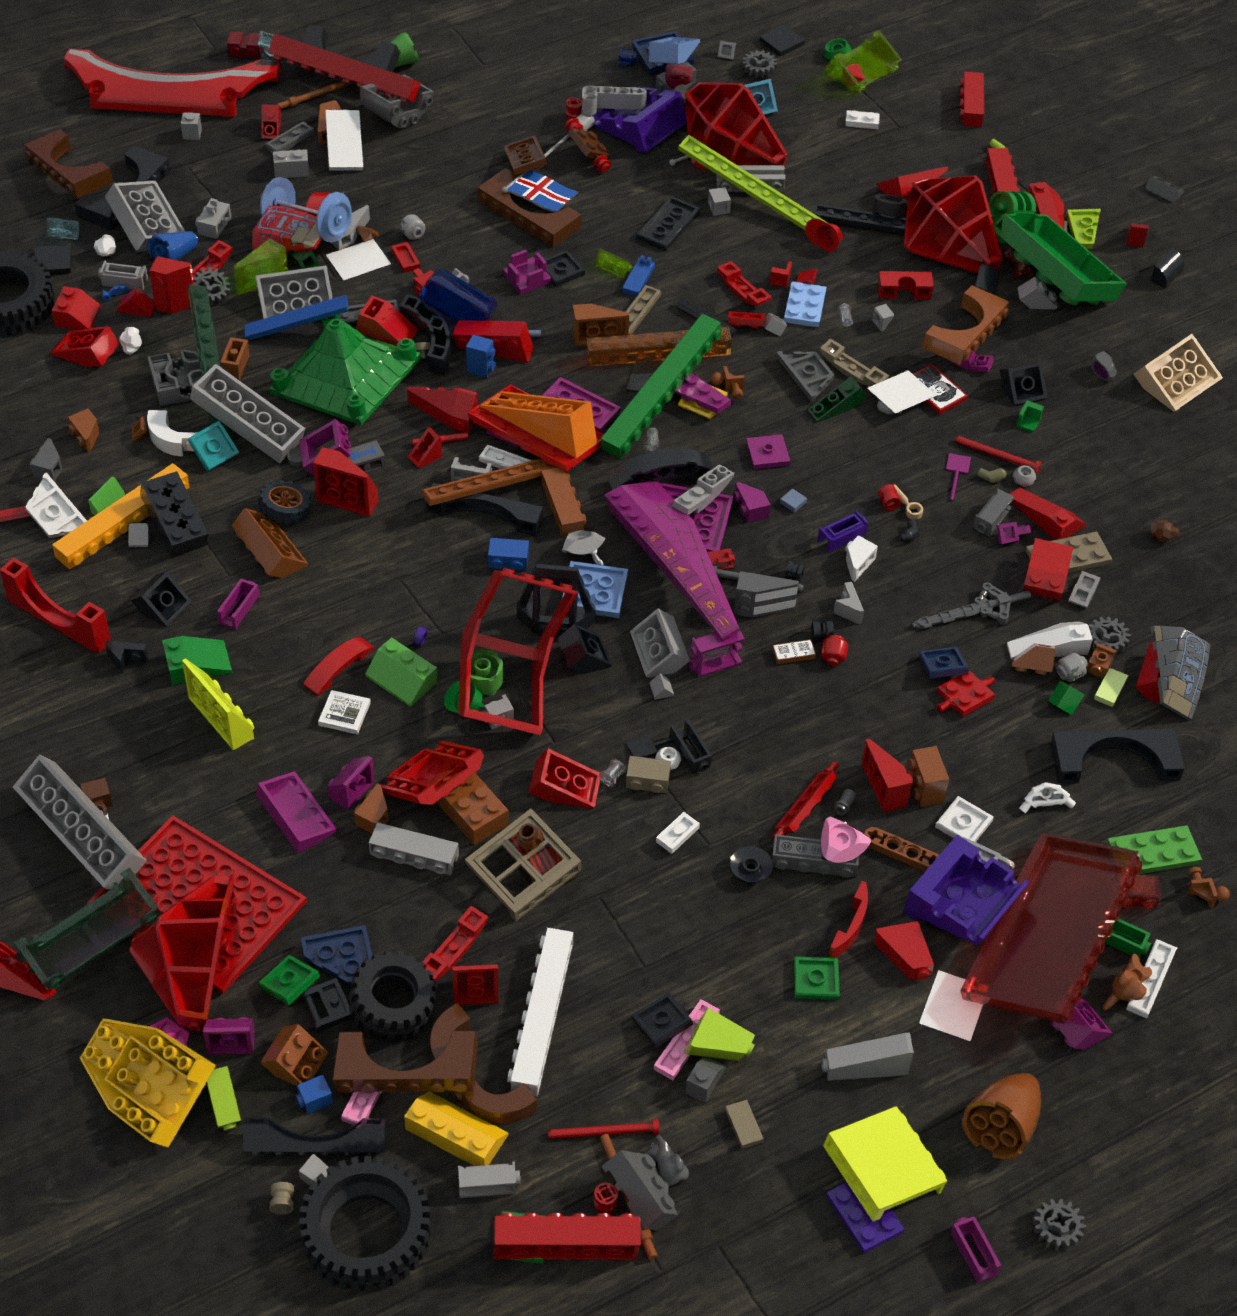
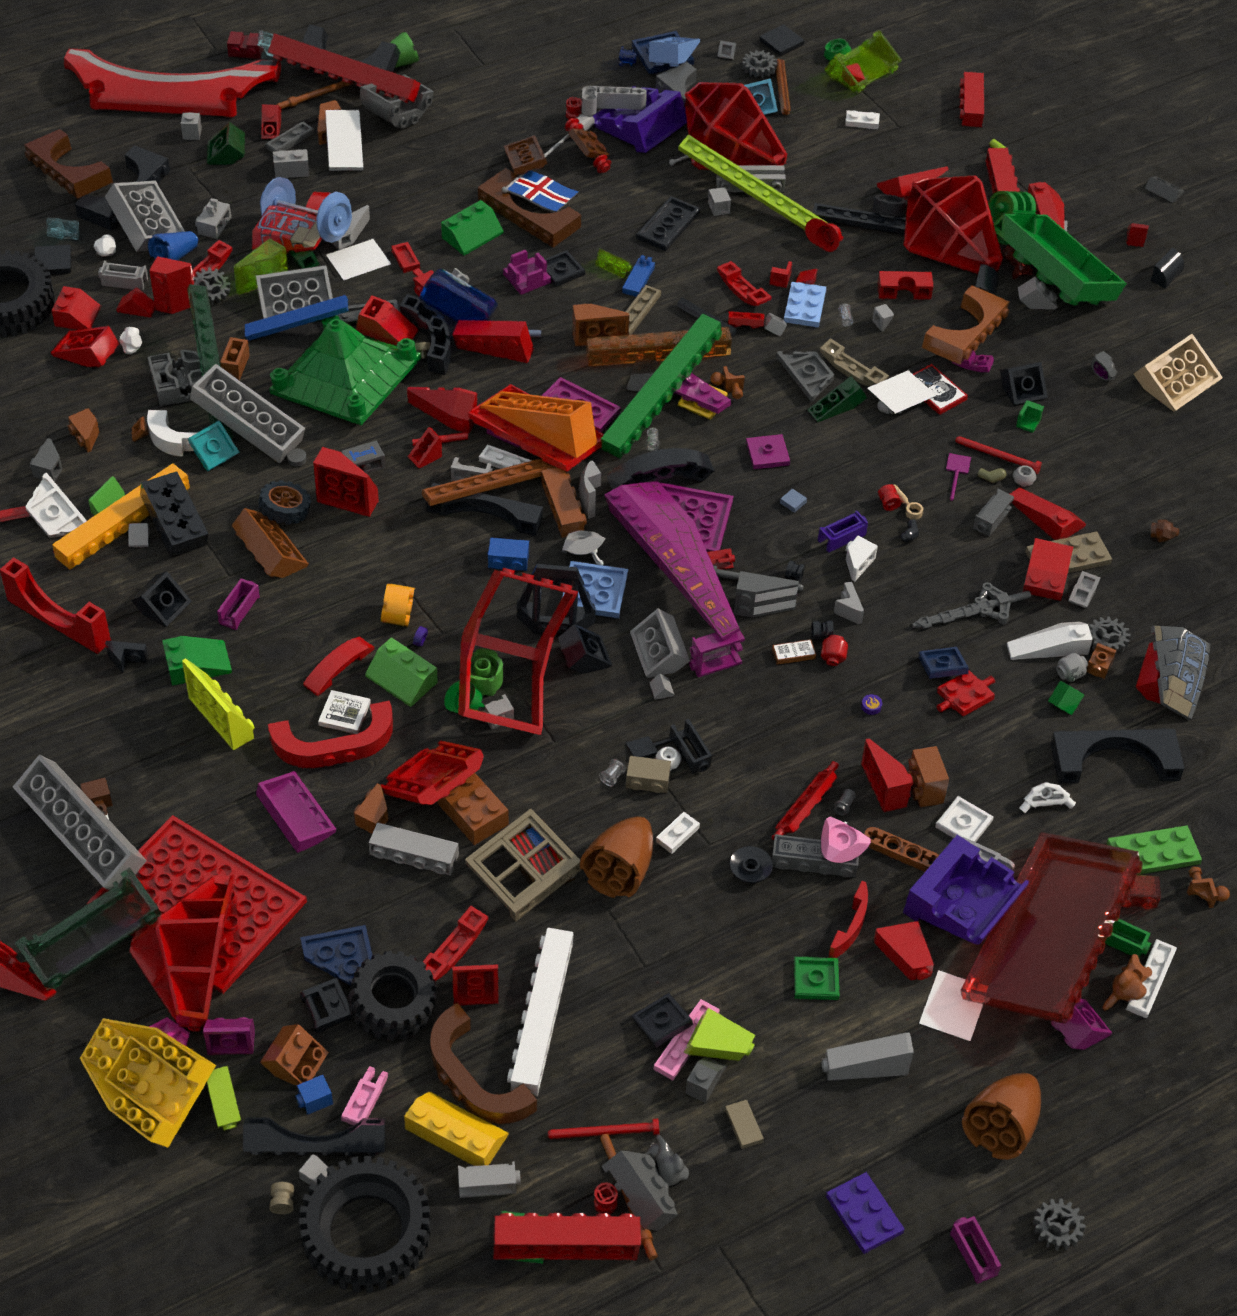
(114, 291): blue piece -> none
(226, 146): none -> dark green slope
(288, 979): green tile -> none
(311, 442): magenta window -> none
(337, 749): none -> red arch
(352, 782): magenta slope -> none
(367, 233): dark orange slope -> none
(397, 604): none -> light orange brick
(412, 227): light grey head -> none
(449, 1072): reddish brown arch -> none
(471, 228): none -> green slope
(480, 356): blue brick -> none
(529, 836): reddish brown rock -> none
(564, 781): red slope -> none
(589, 479): none -> light grey slope
(619, 857): none -> dark orange cylinder
(677, 75): dark red piece -> none
(705, 491): light grey slope -> none
(752, 502): magenta slope -> none
(782, 87): none -> dark orange axle
(871, 704): none -> dark purple tile
(884, 1161): neon yellow panel -> none
(1010, 532): magenta plate -> none
(1036, 657): dark orange slope -> none
(1083, 225): lime wing -> none
(1111, 687): yellowish green tile -> none

